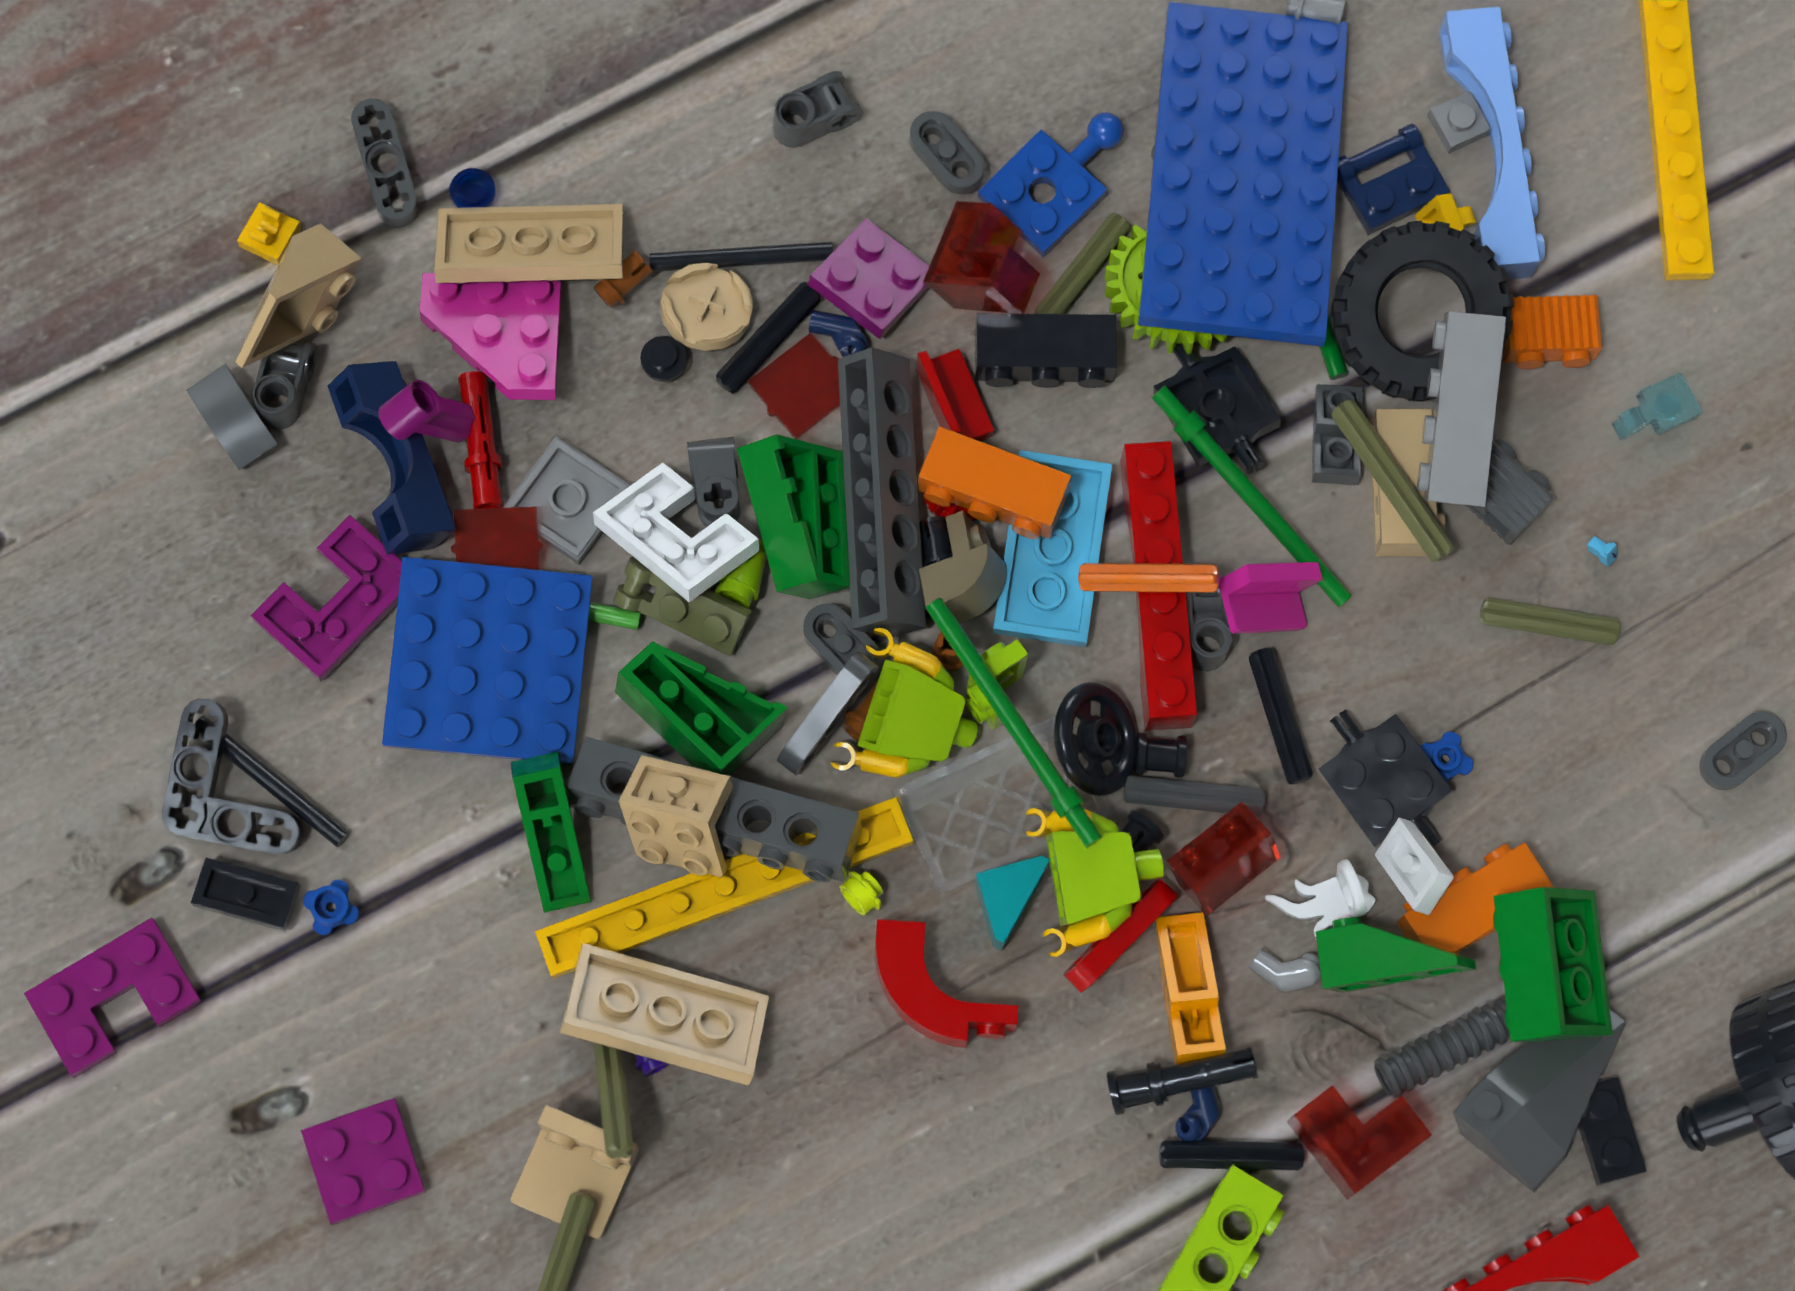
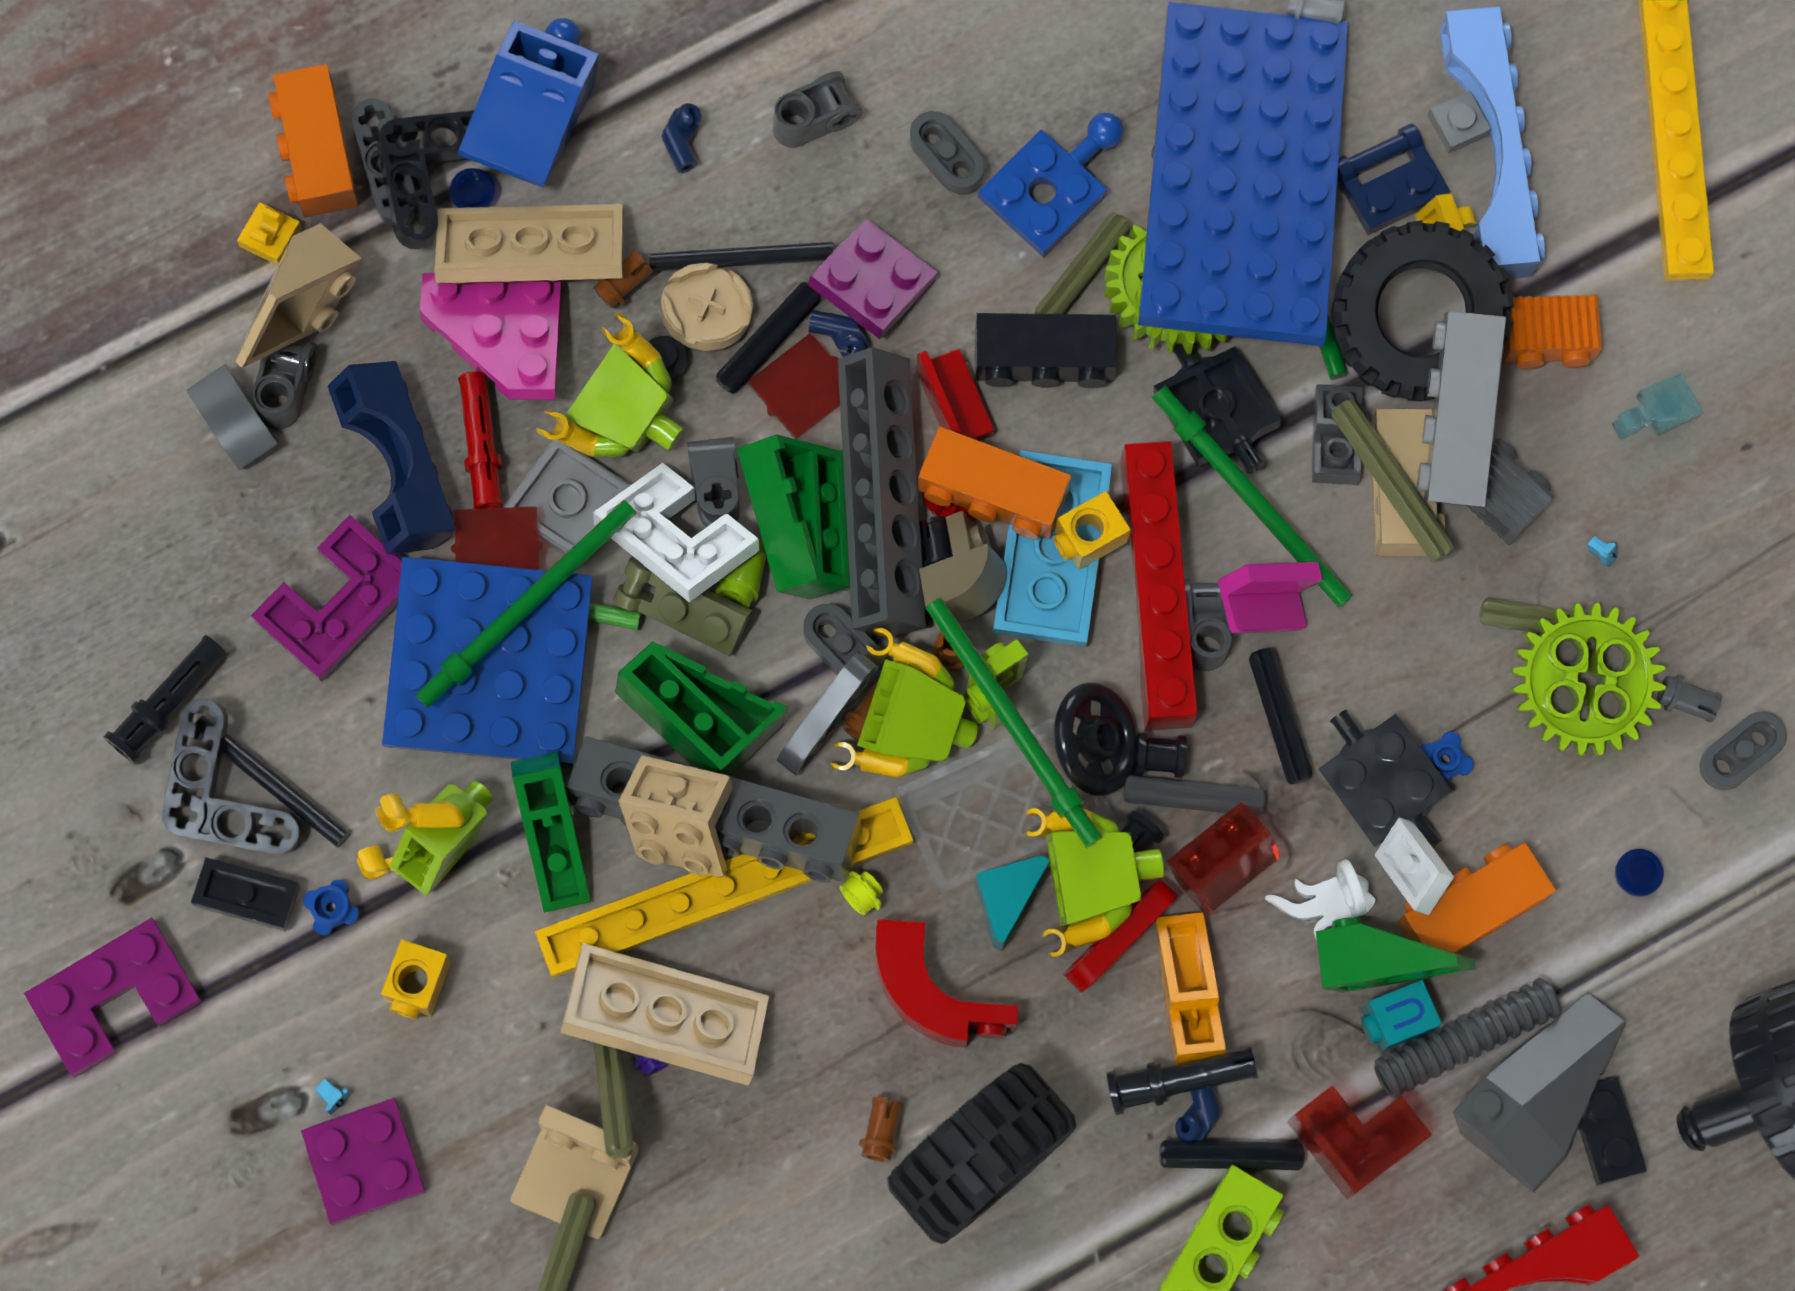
(144, 713): none -> black pin
(313, 141): none -> orange brick
(332, 1095): none -> medium azure piece
(408, 959): none -> yellow brick
(413, 162): none -> black beam
(422, 411): magenta piece -> none
(433, 839): none -> lime torso
(458, 667): none -> green bar
(531, 101): none -> blue slope
(620, 402): none -> lime torso
(679, 133): none -> dark blue arm
(881, 1130): none -> dark orange pin
(978, 262): clear red brick -> none
(981, 1152): none -> black tyre
(1102, 515): none -> yellow brick
(1148, 577): orange axle -> none
(1288, 975): light grey arm -> none
(1400, 1017): none -> teal brick
(1552, 965): green slope -> none
(1629, 685): none -> lime gear
(1639, 872): none -> clear blue plate
(1689, 698): none -> dark grey pin

